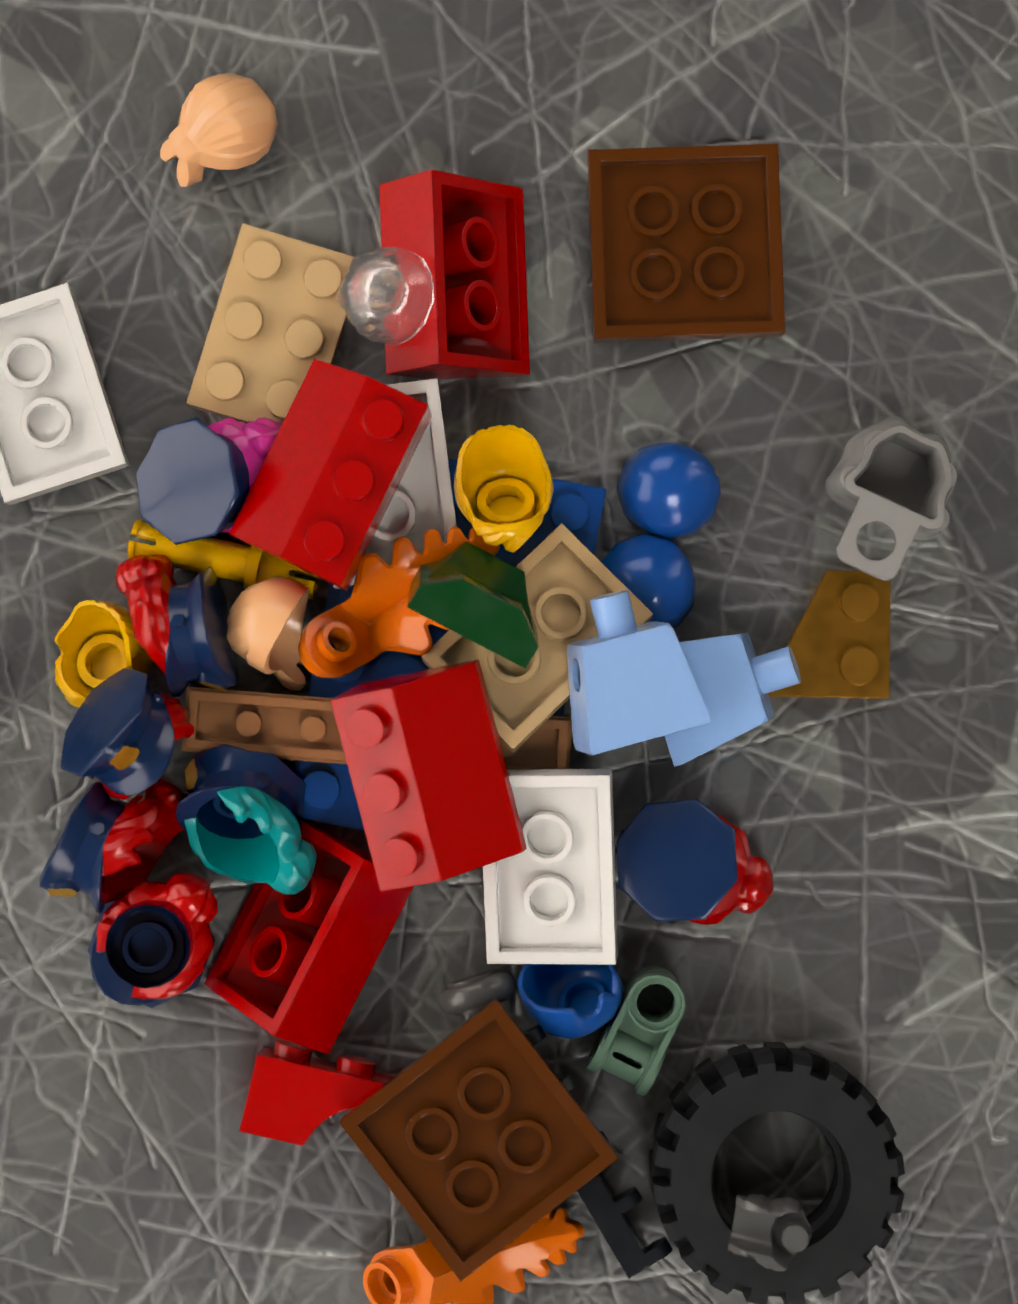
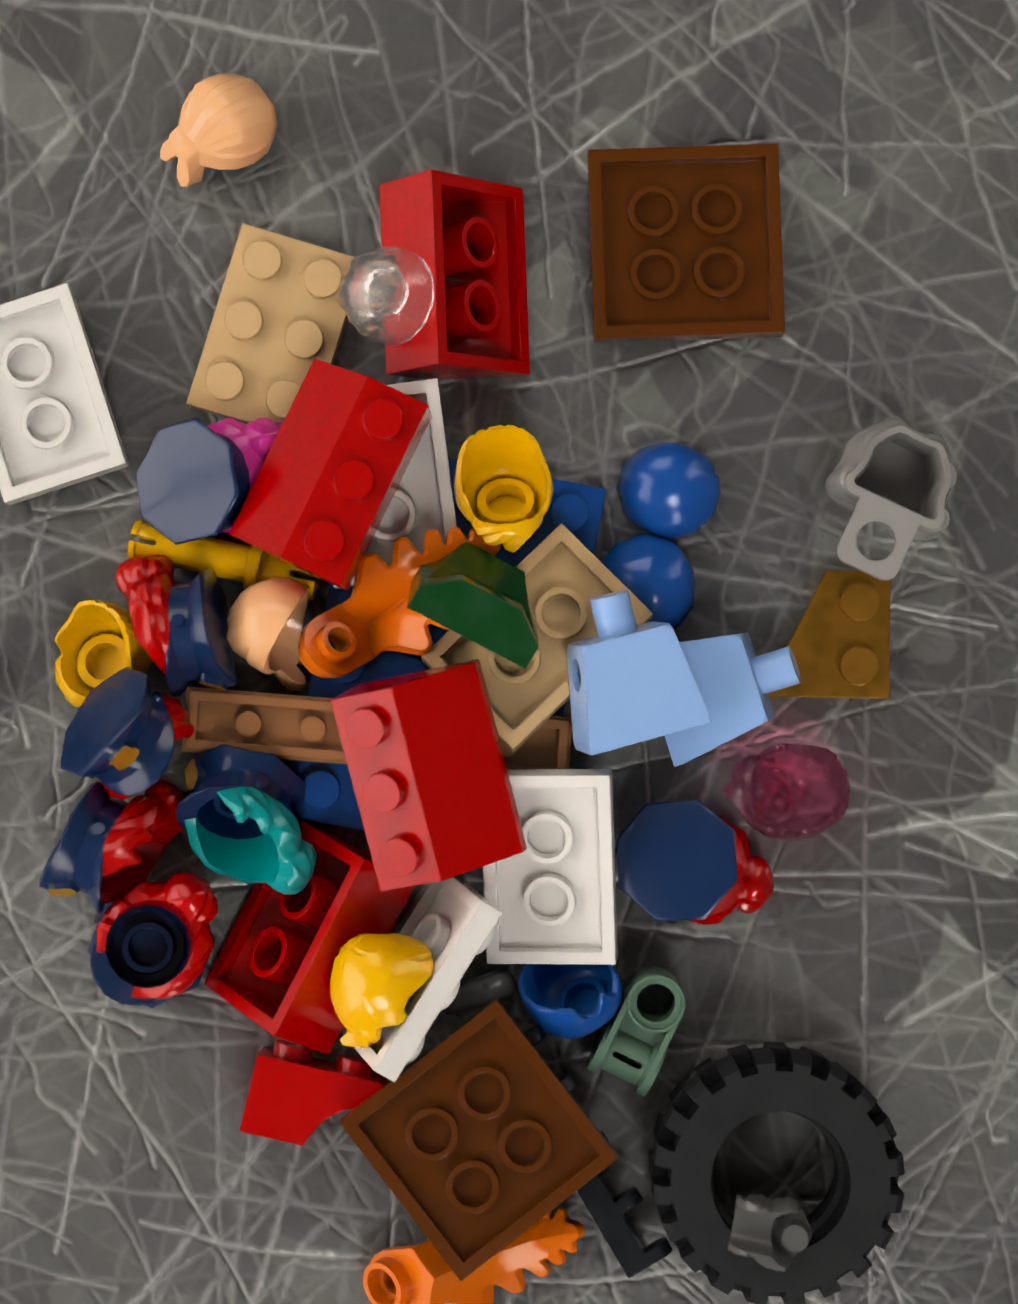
(374, 981): none -> yellow hair
(455, 927): none -> white plate
(790, 791): none -> clear pink hair

